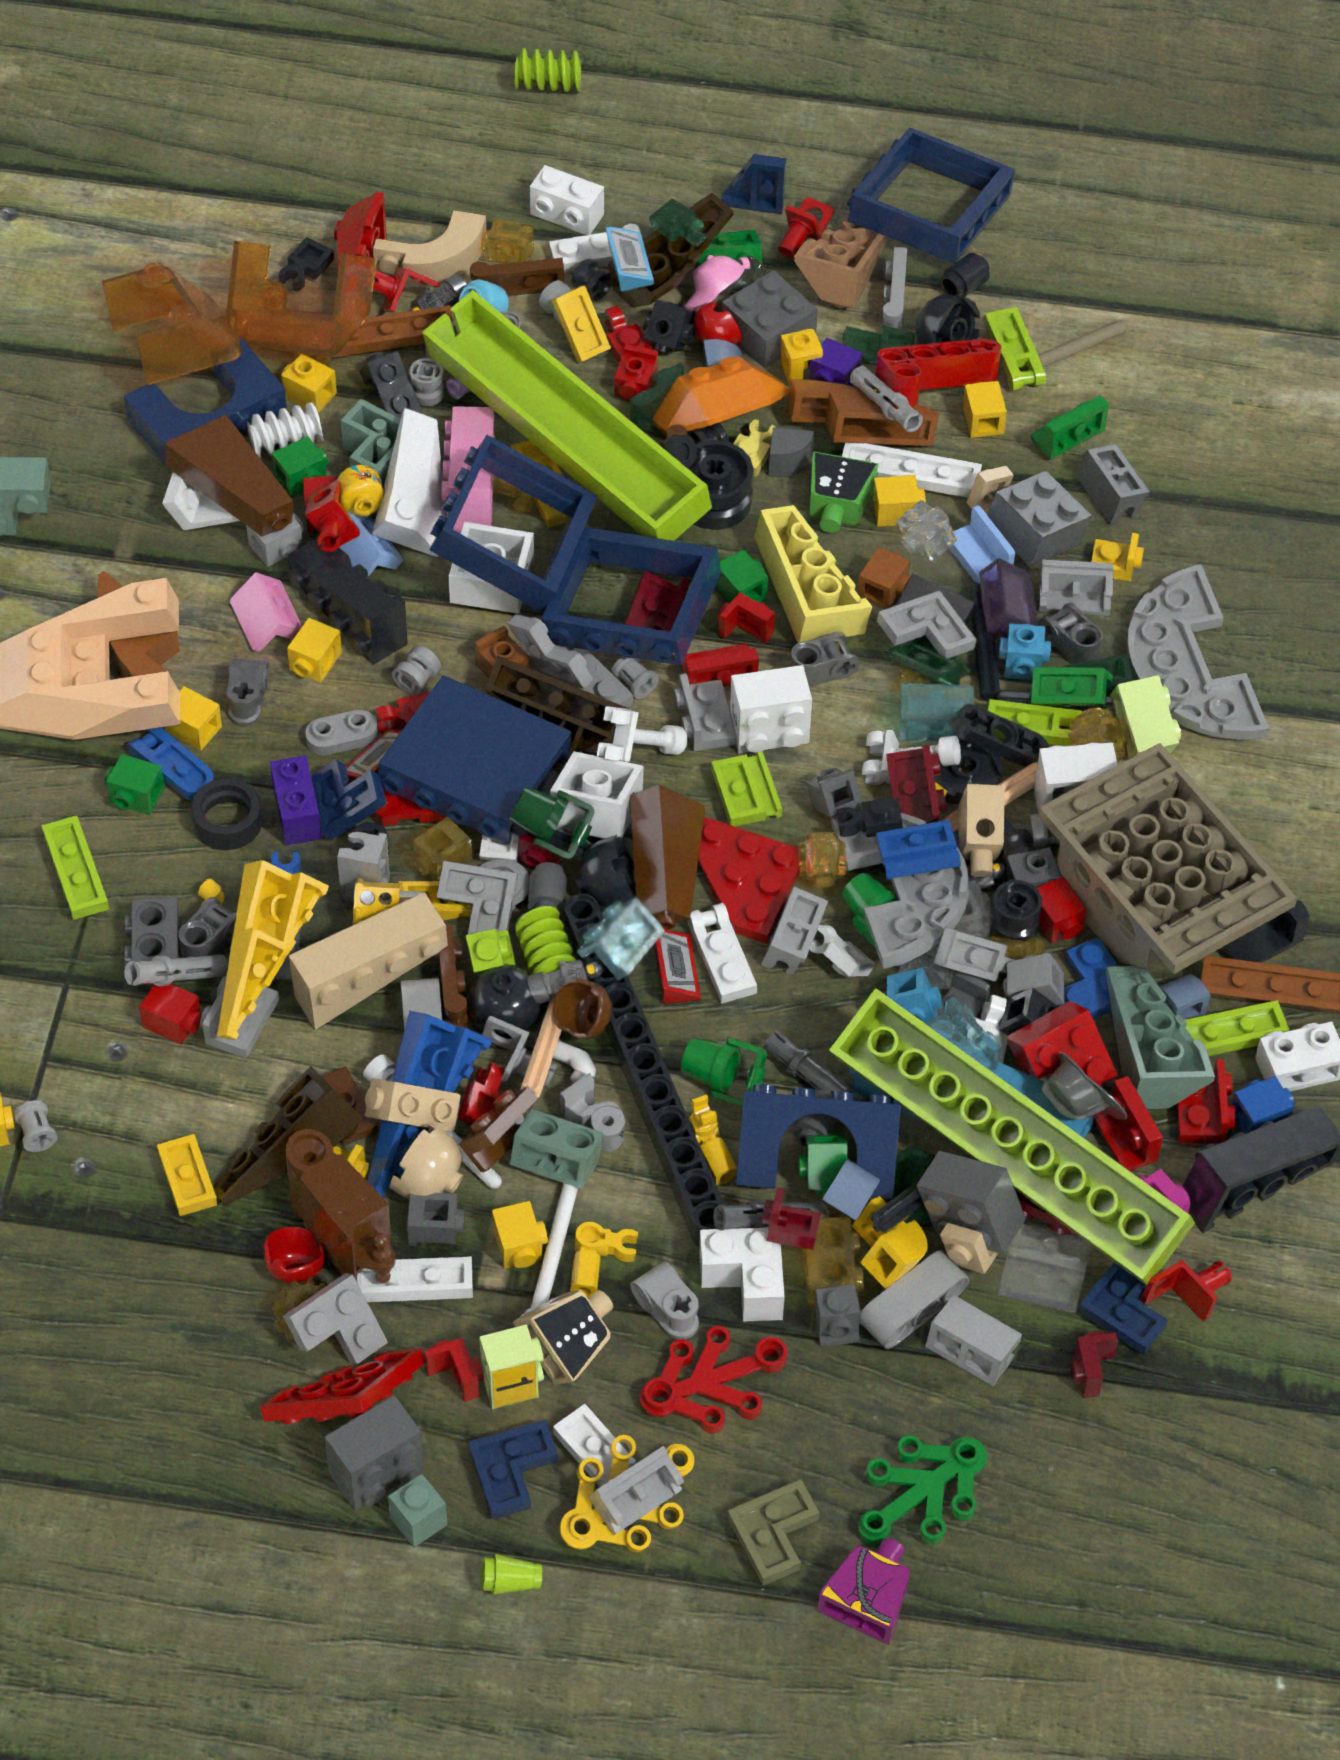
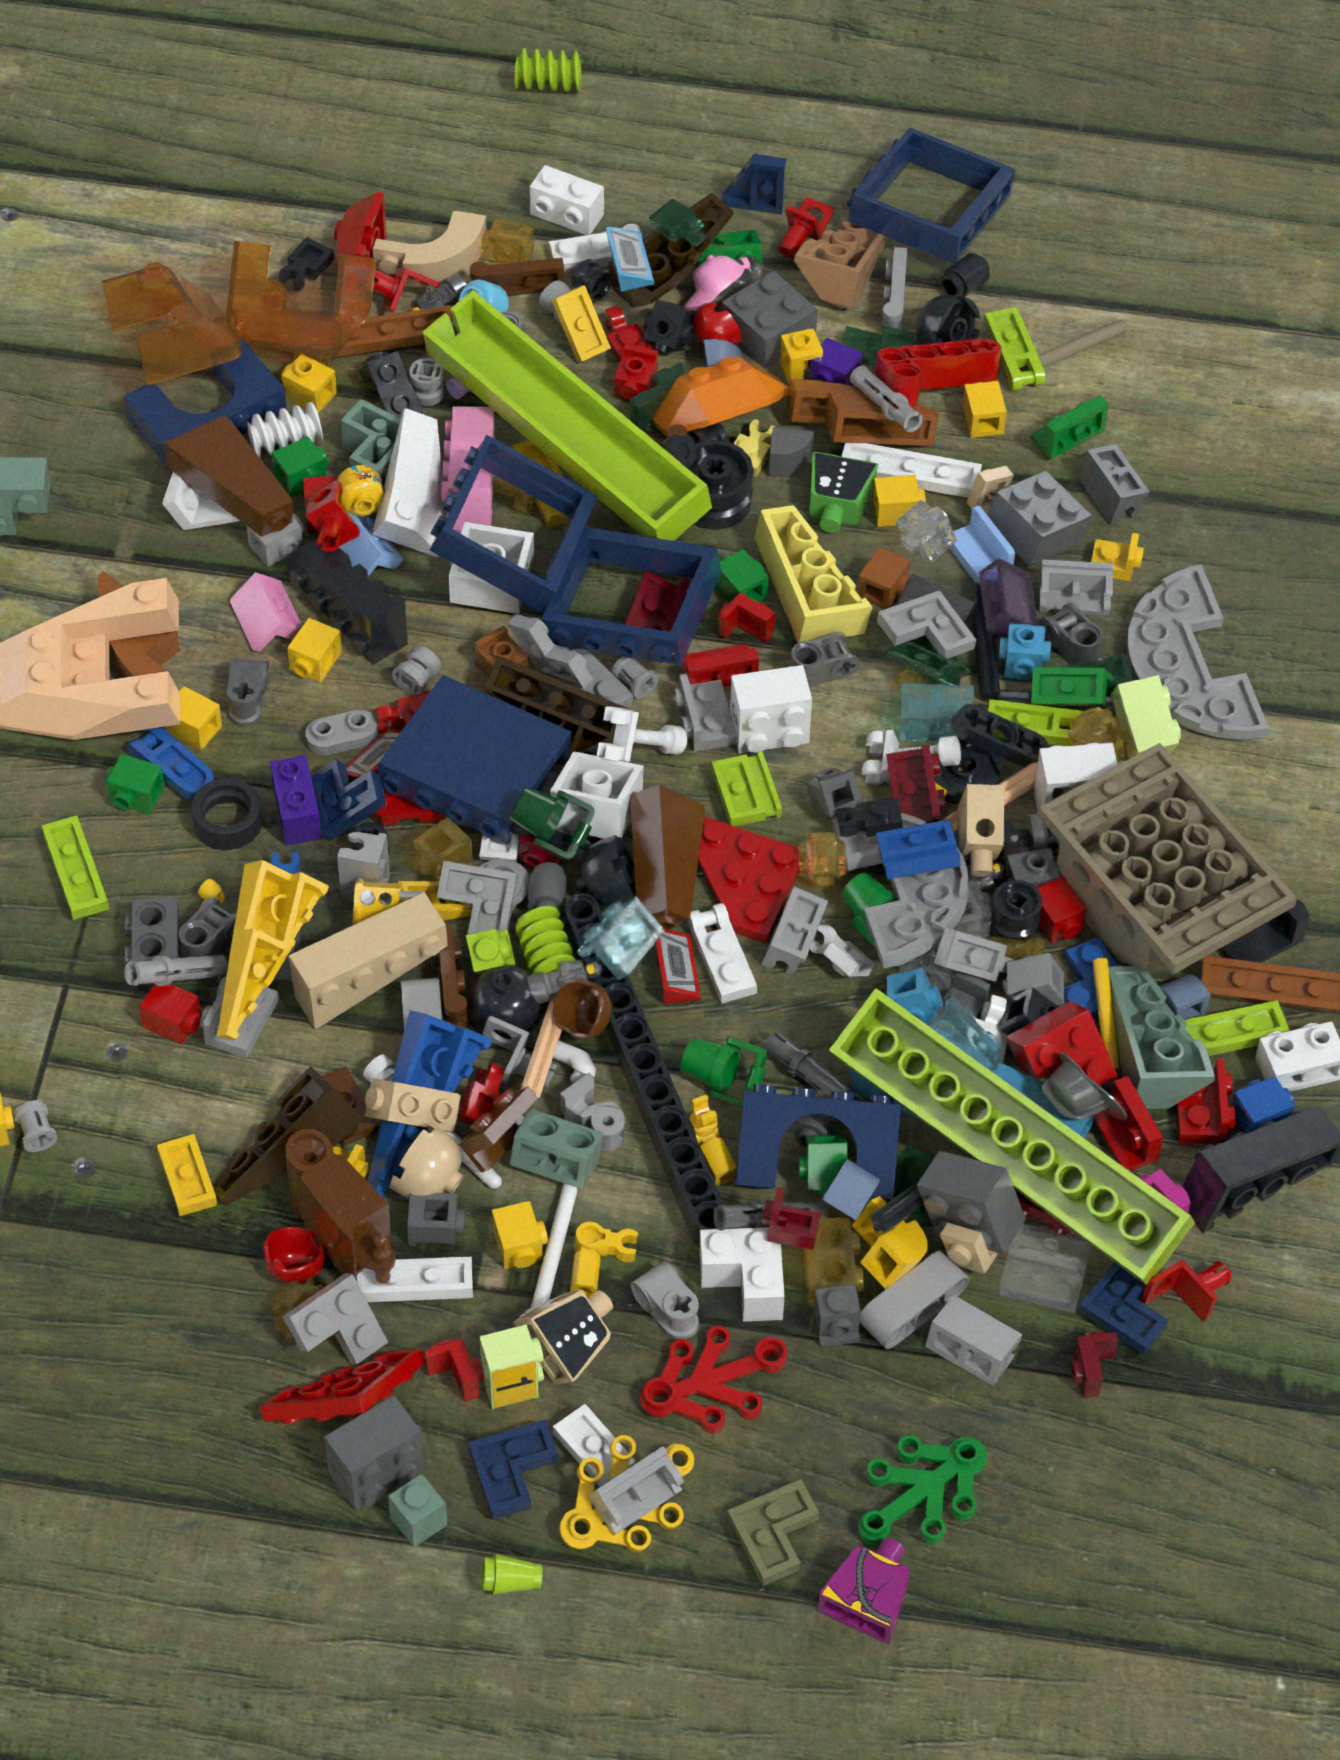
(1105, 1008): none -> yellow bar

